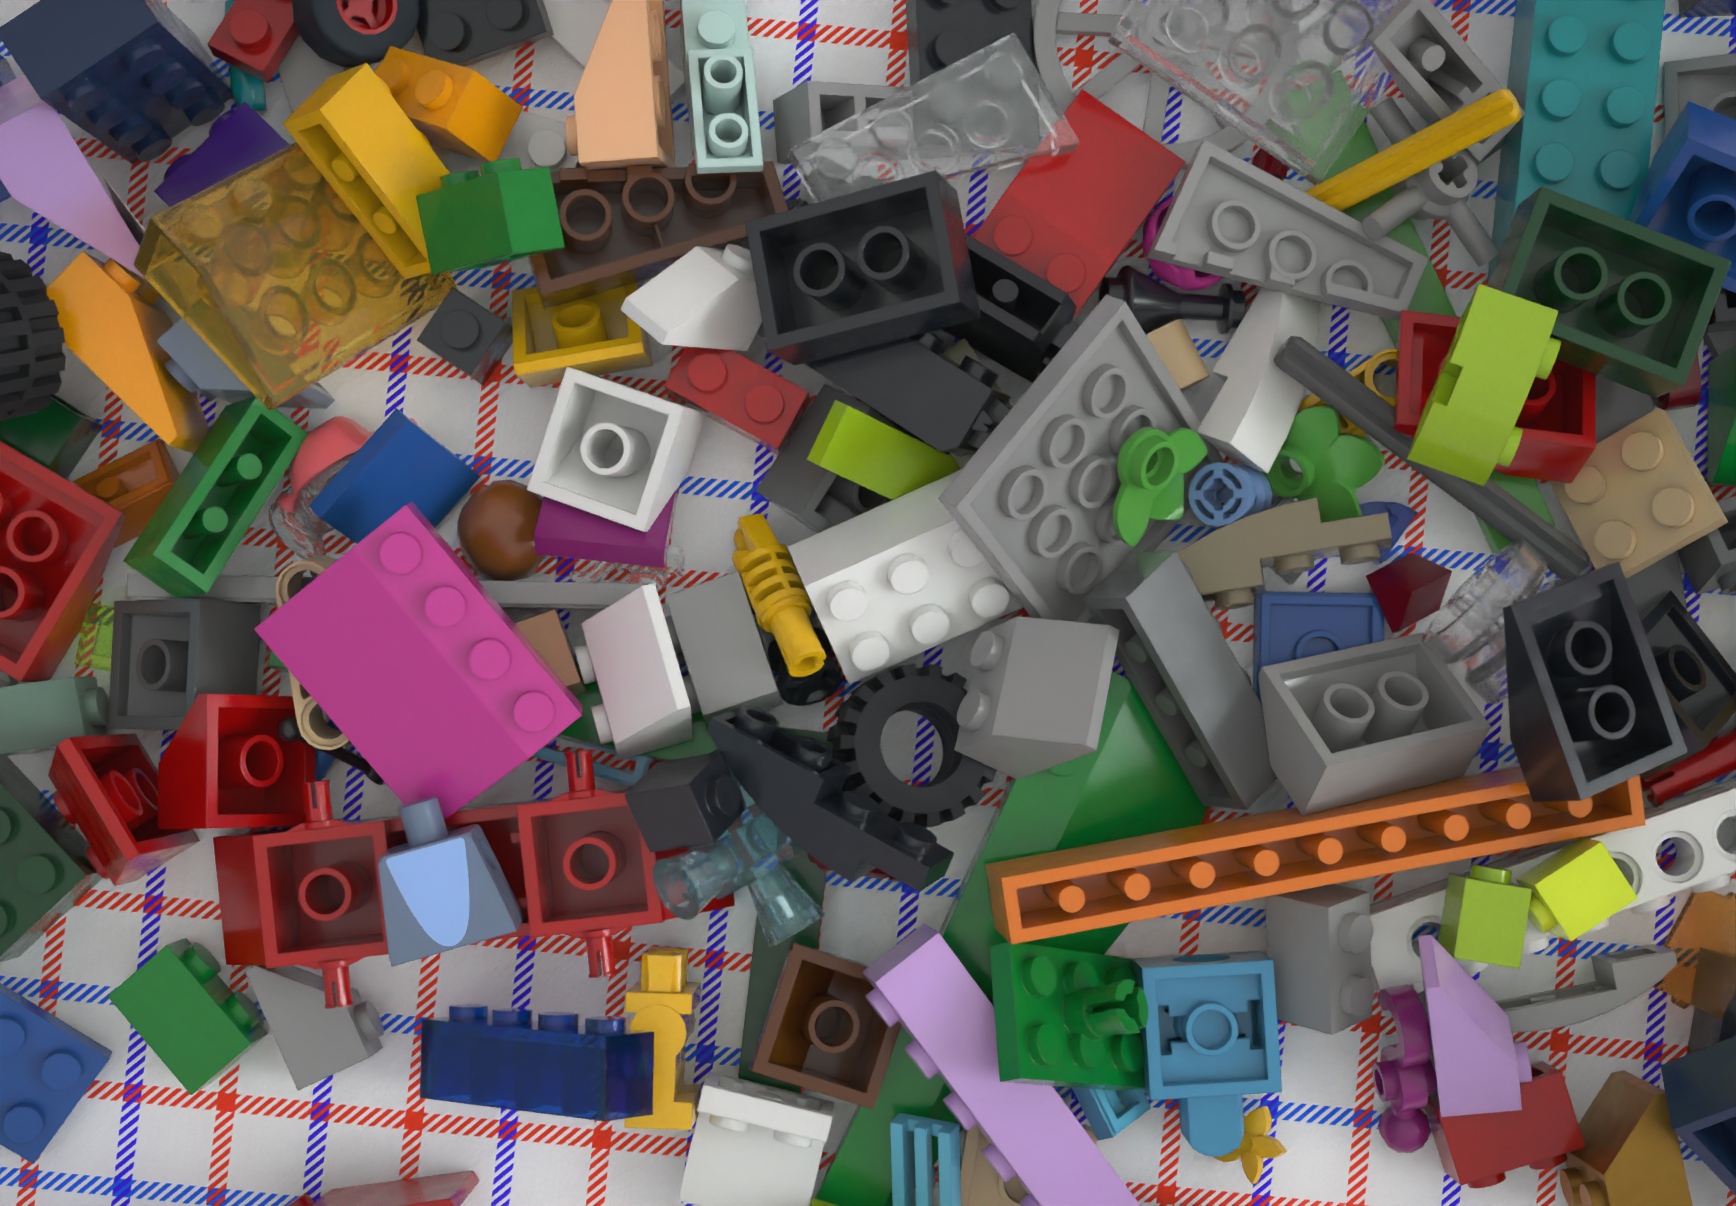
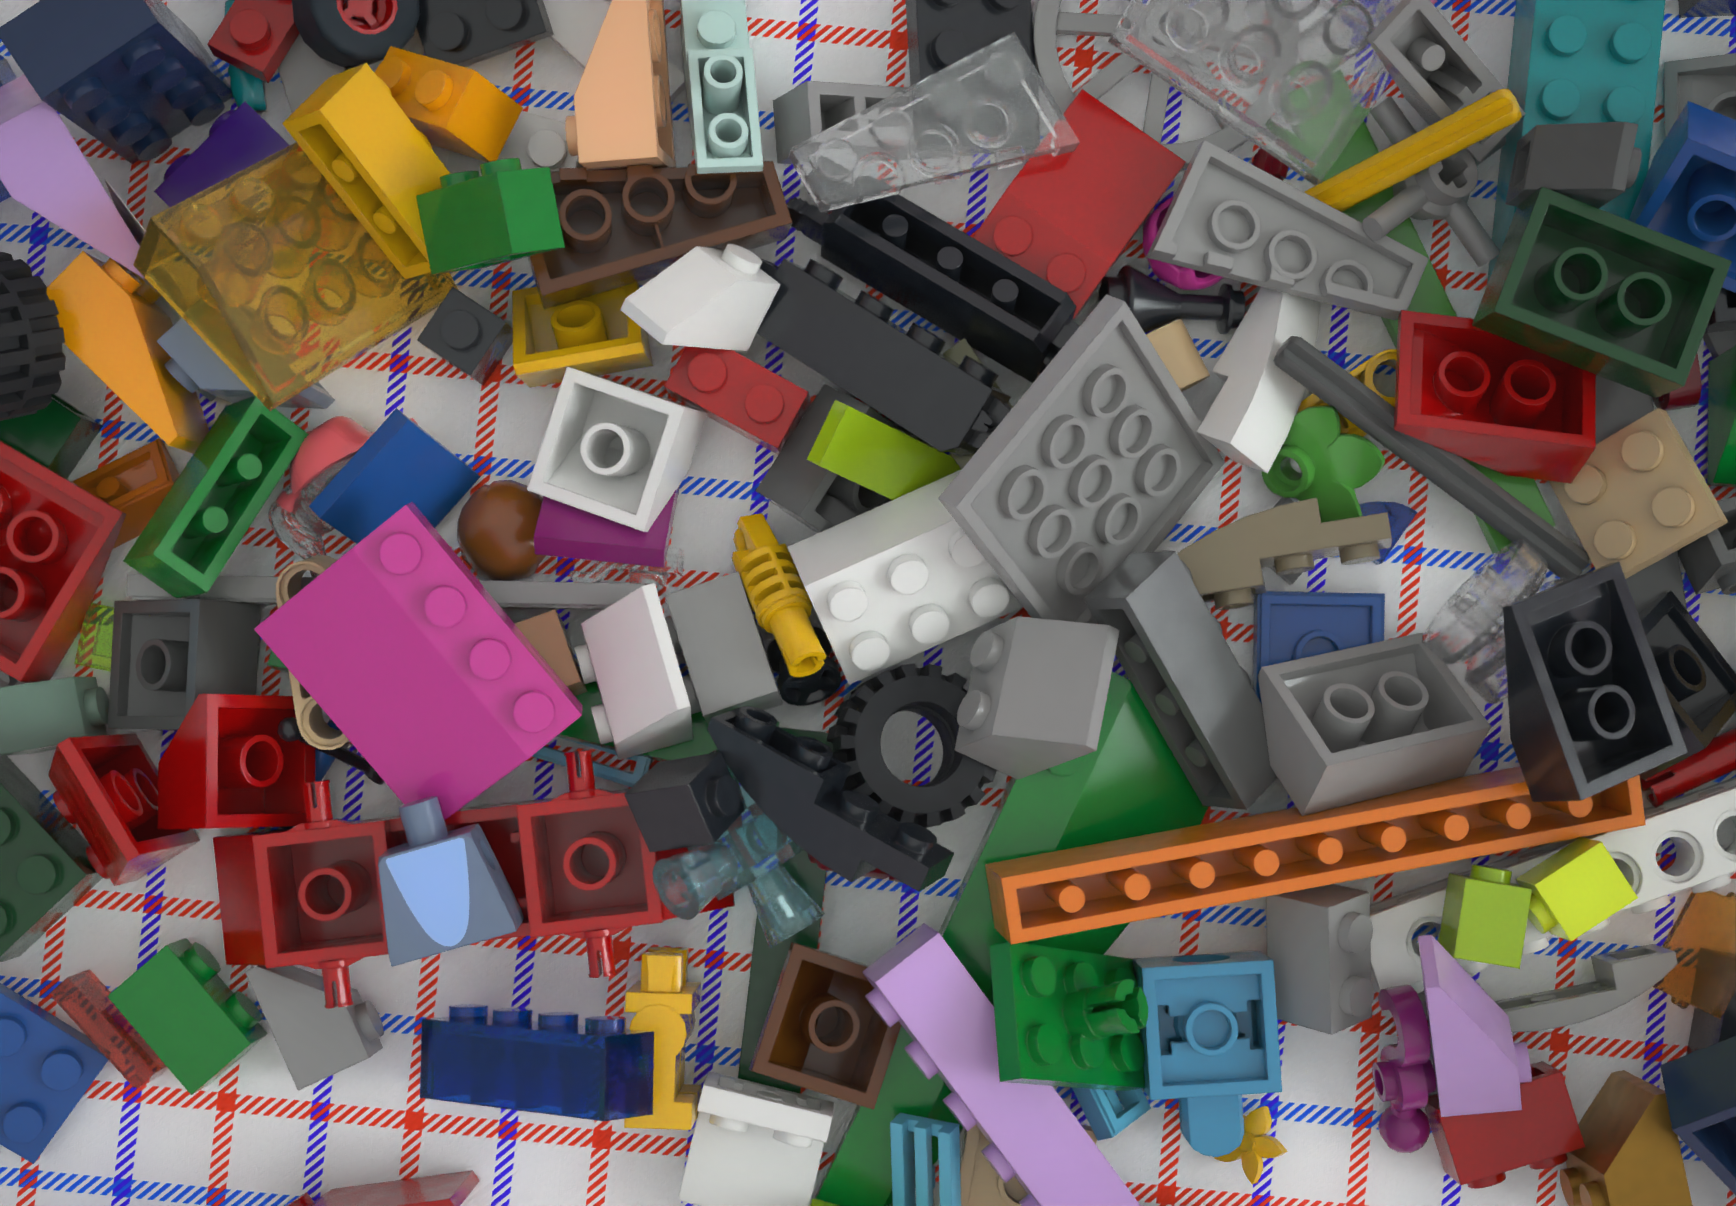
(87, 1004): none -> clear red tile
(862, 269): black brick -> none
(1153, 478): bright green plate -> none
(1245, 493): medium blue wheel -> none
(1409, 589): dark red slope -> none
(1484, 385): lime brick -> none
(1576, 160): none -> dark grey slope

